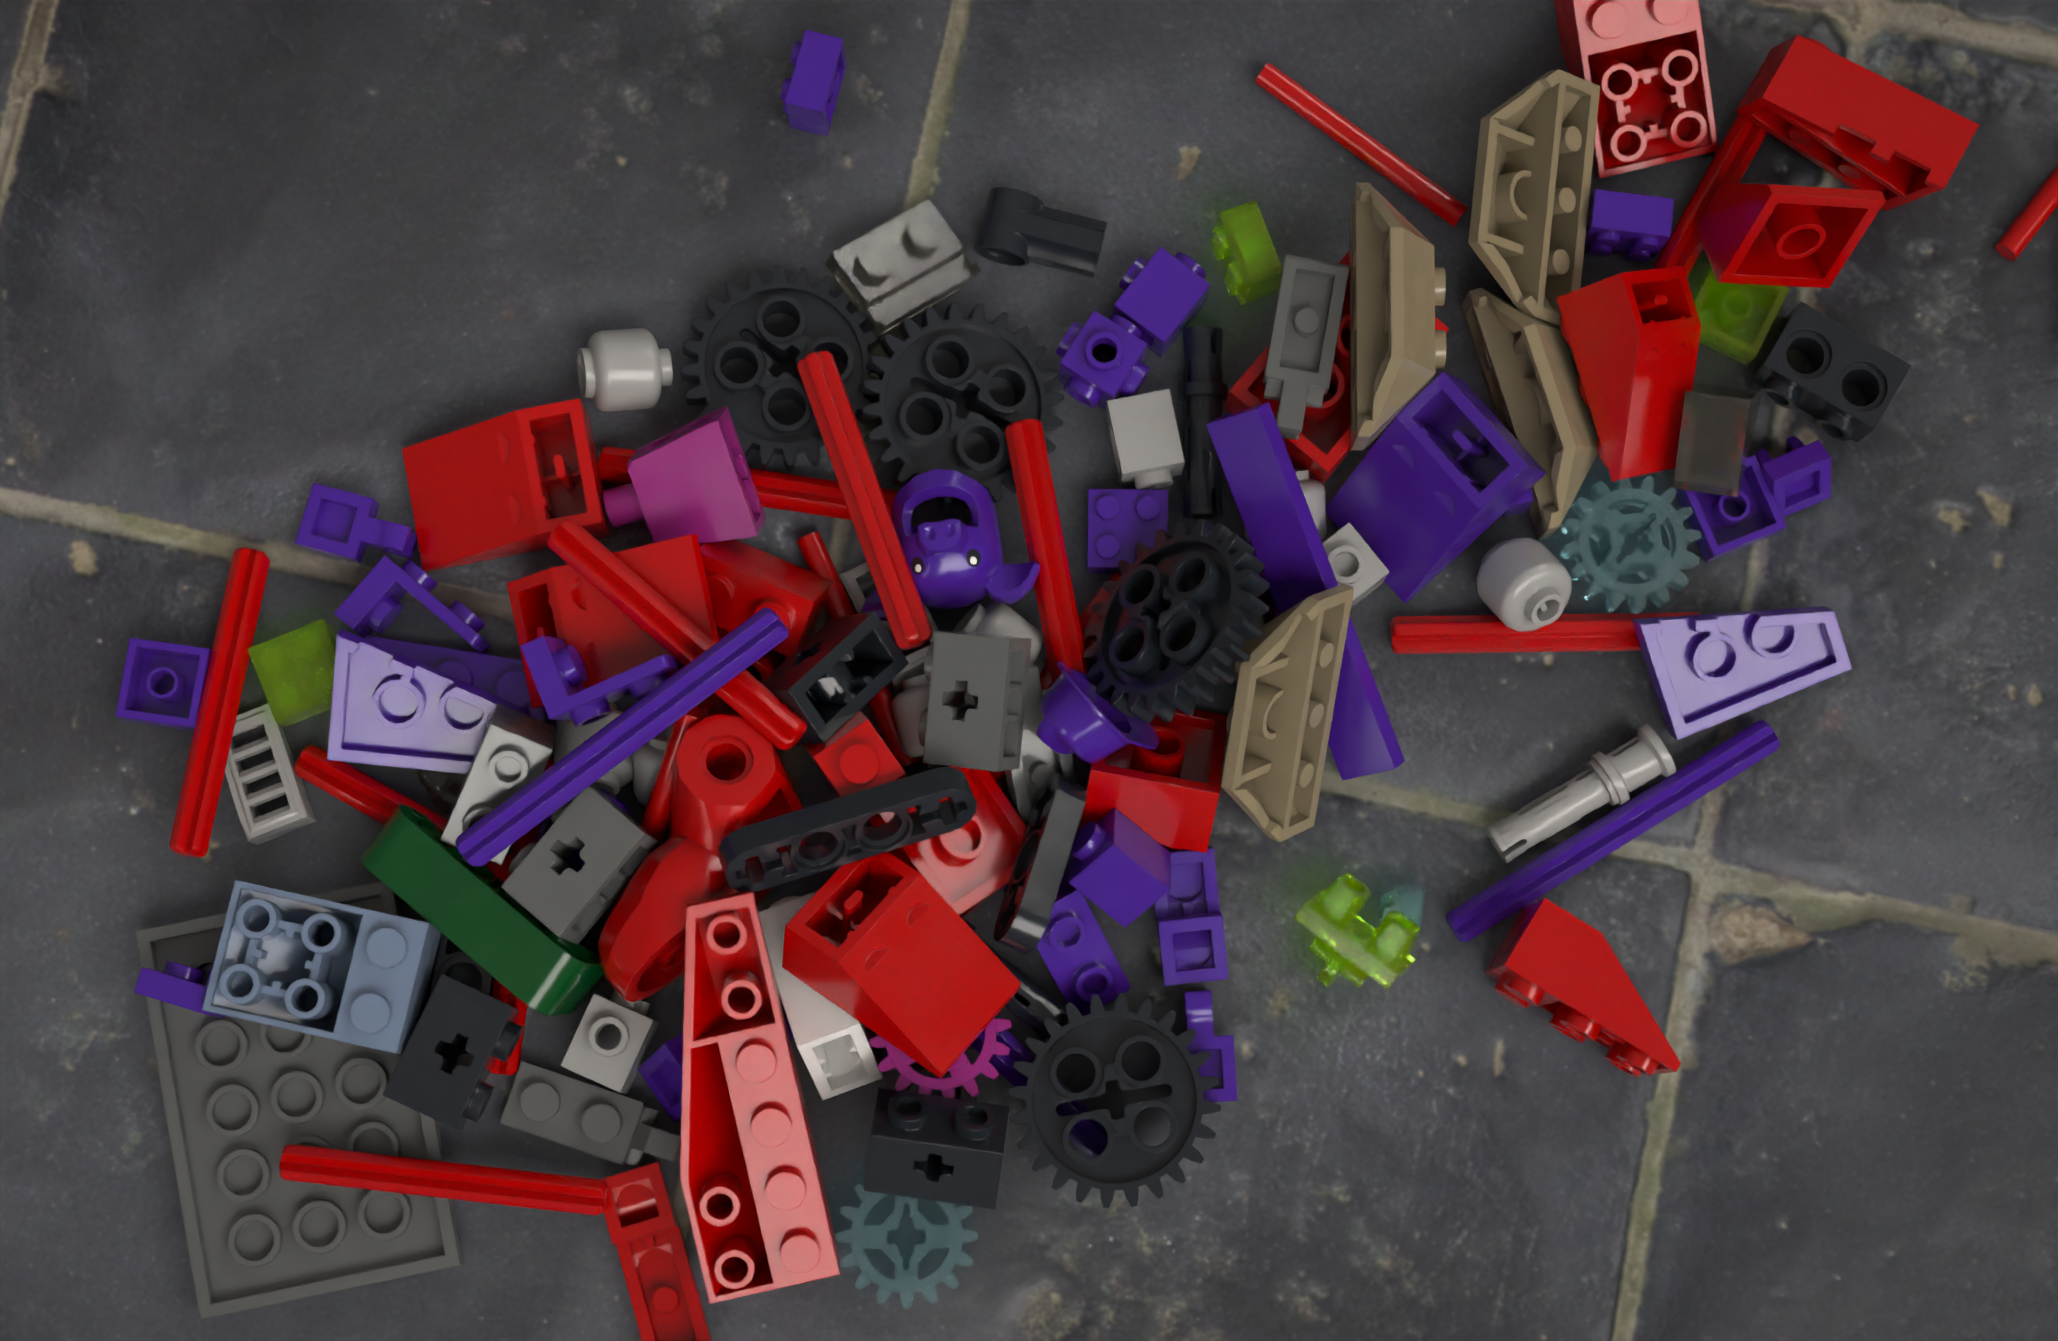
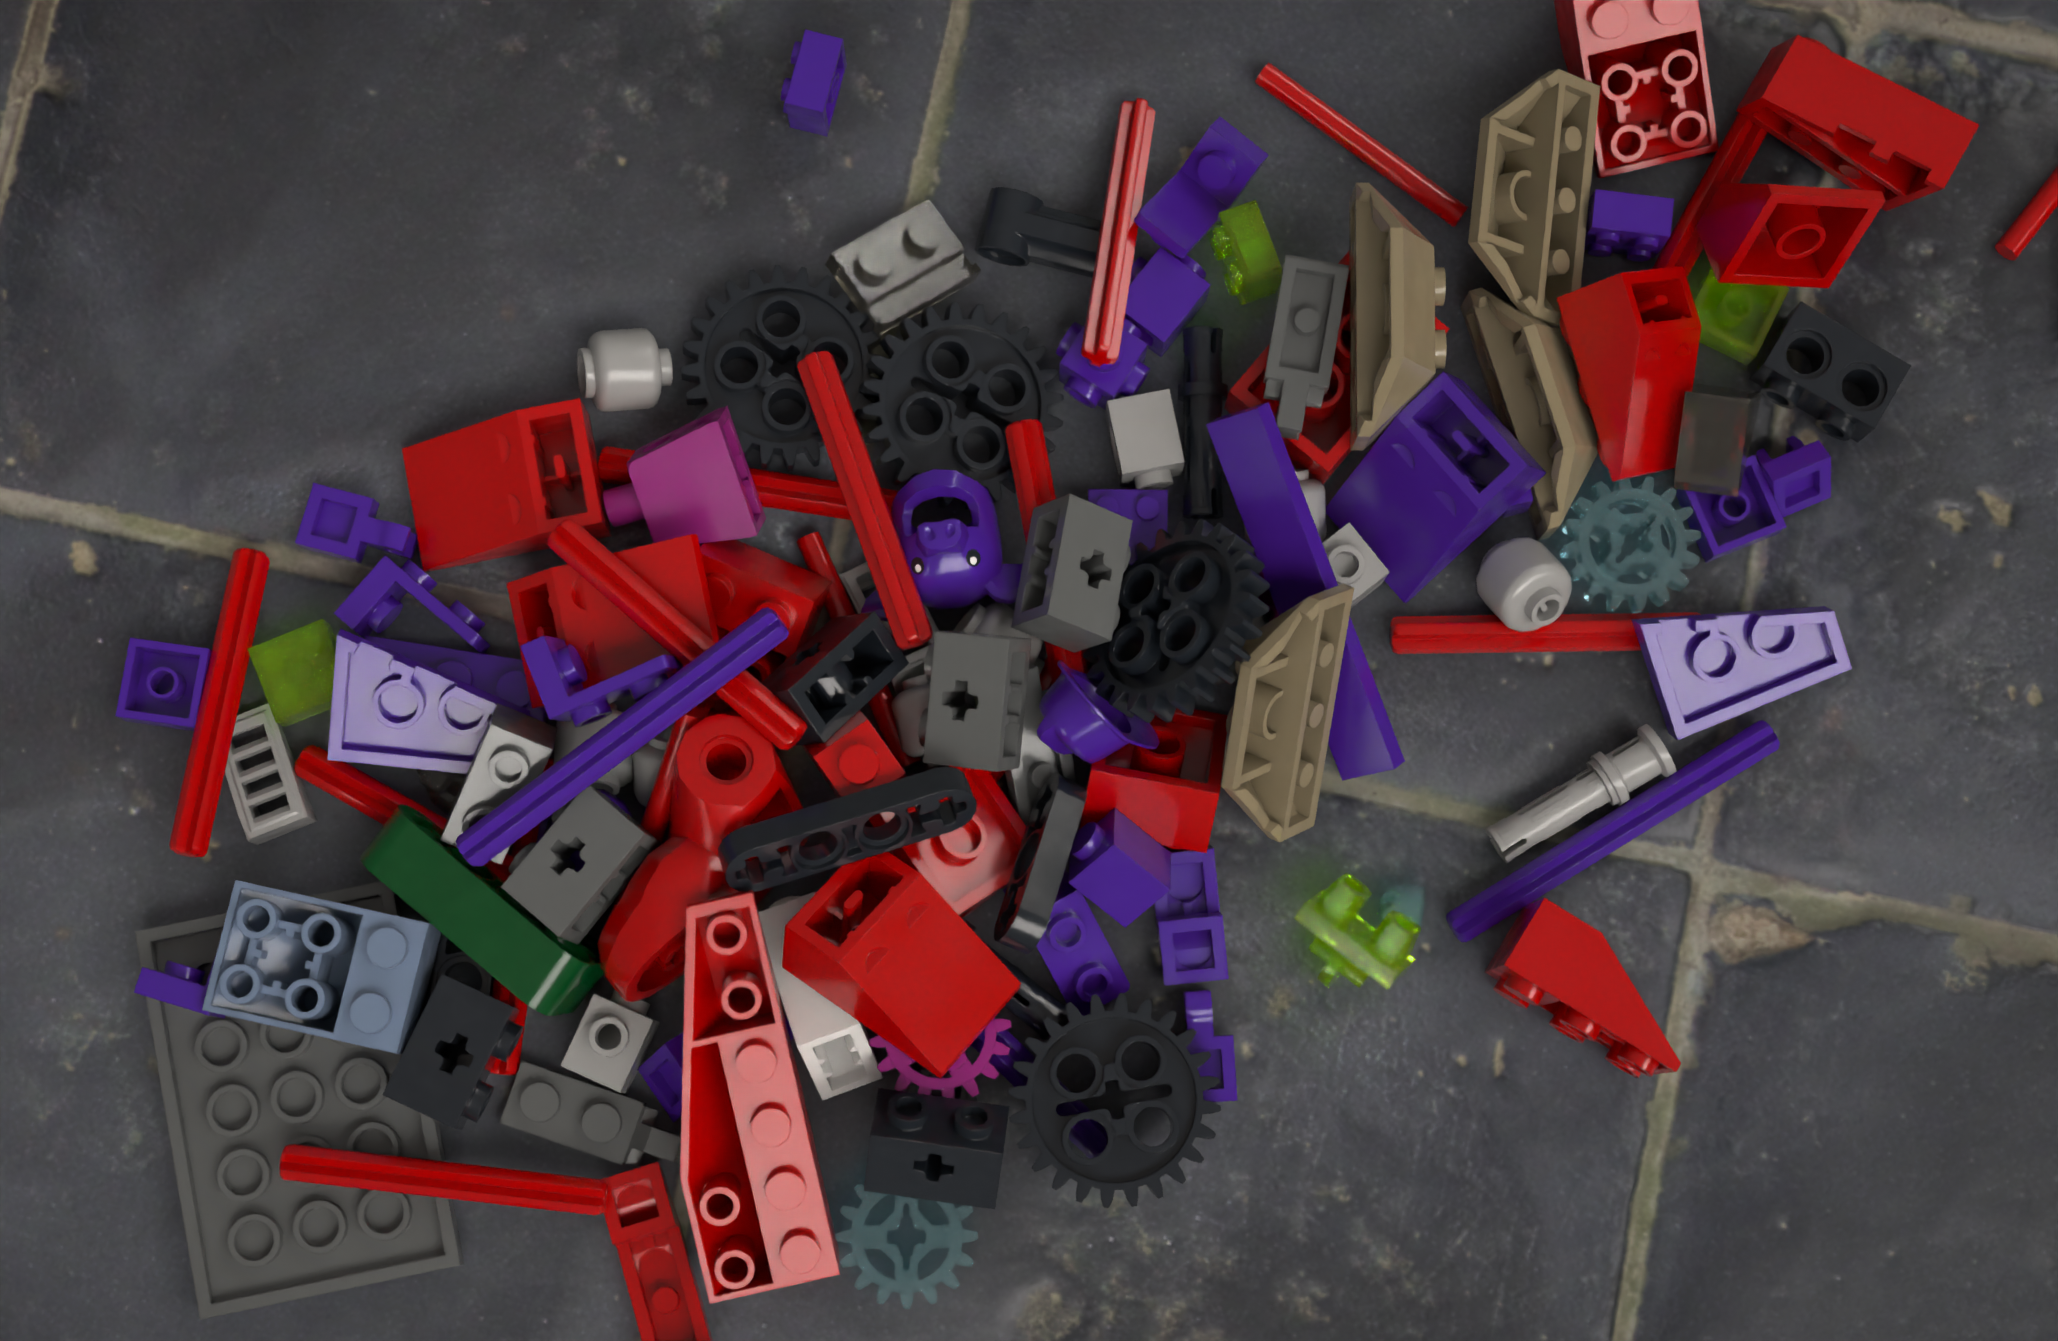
(1072, 573): none -> dark grey brick
(1118, 233): none -> axle
(1201, 189): none -> dark purple bracket

